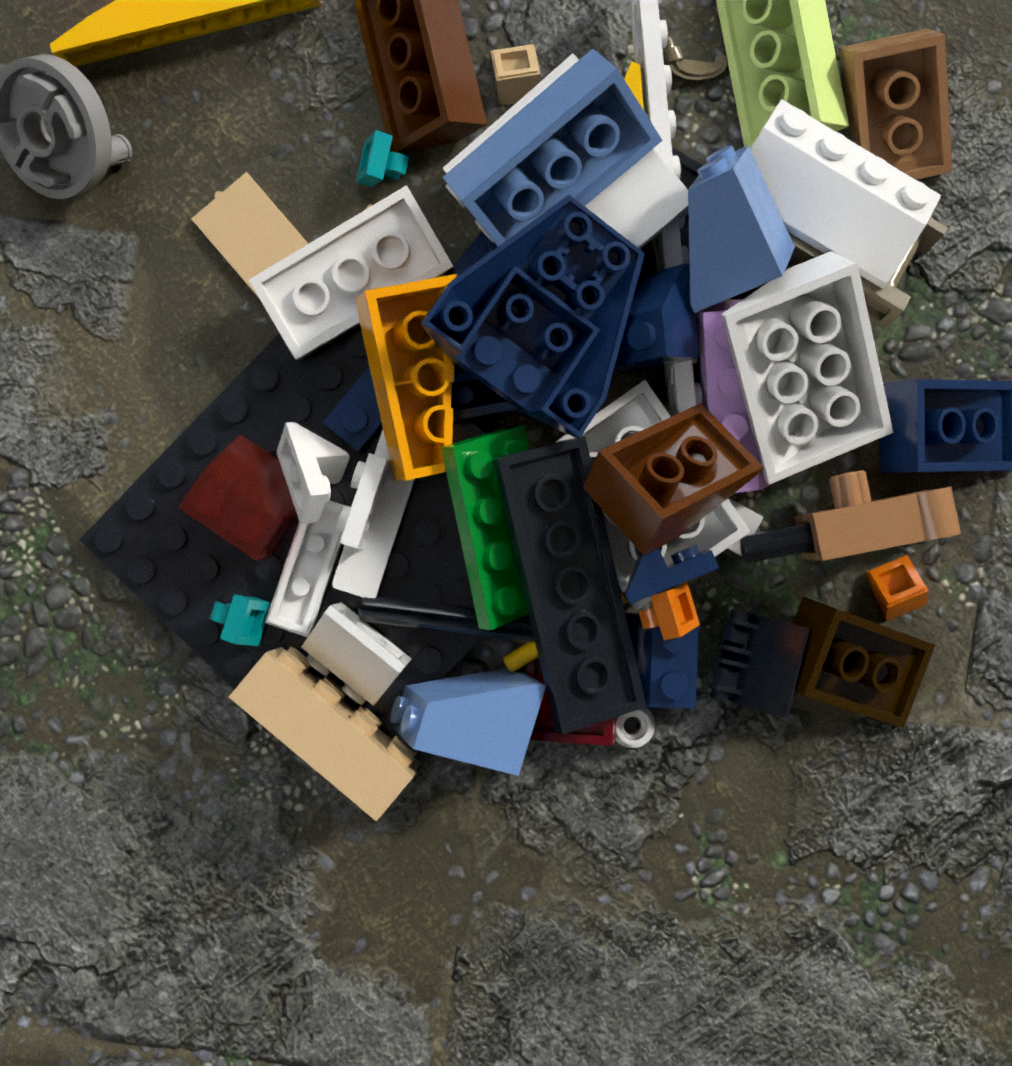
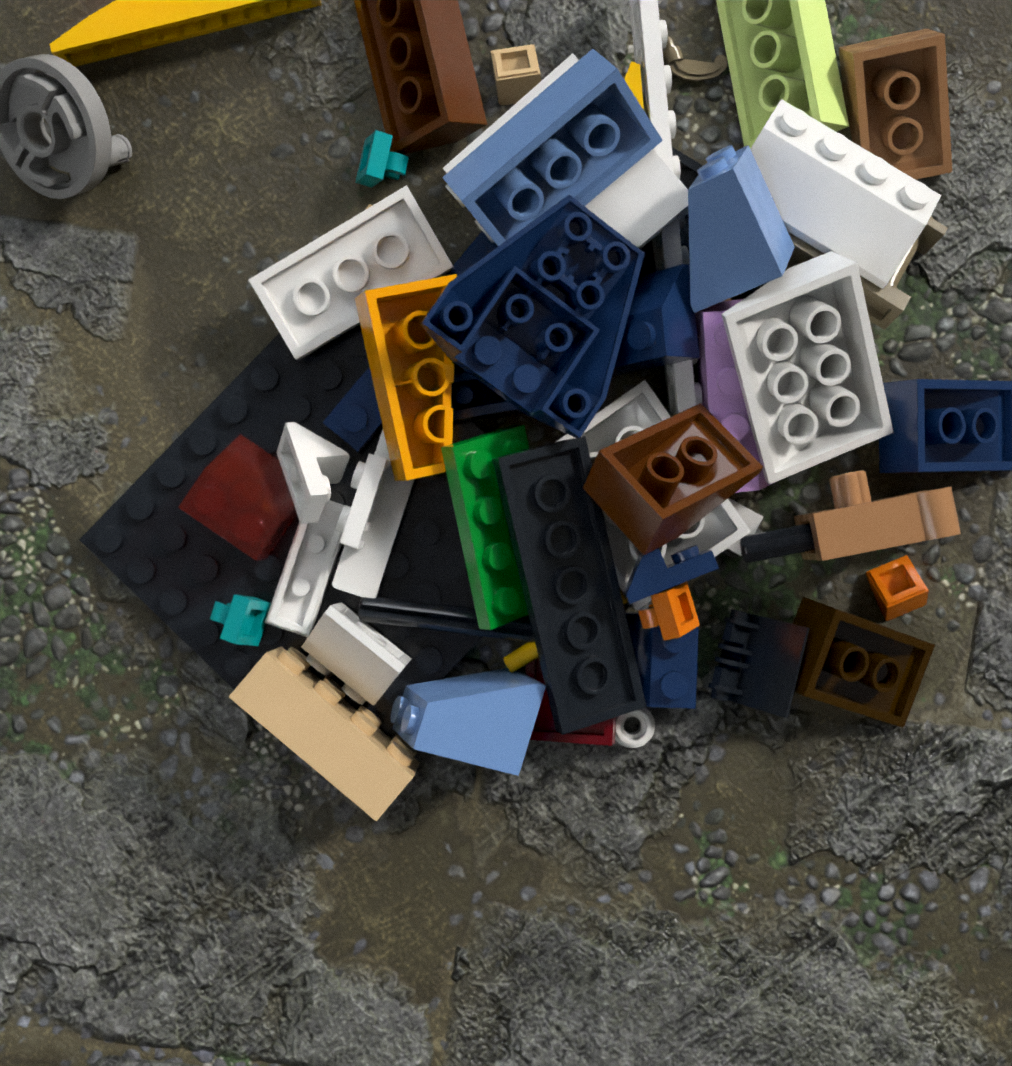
(248, 228): tan piece -> none

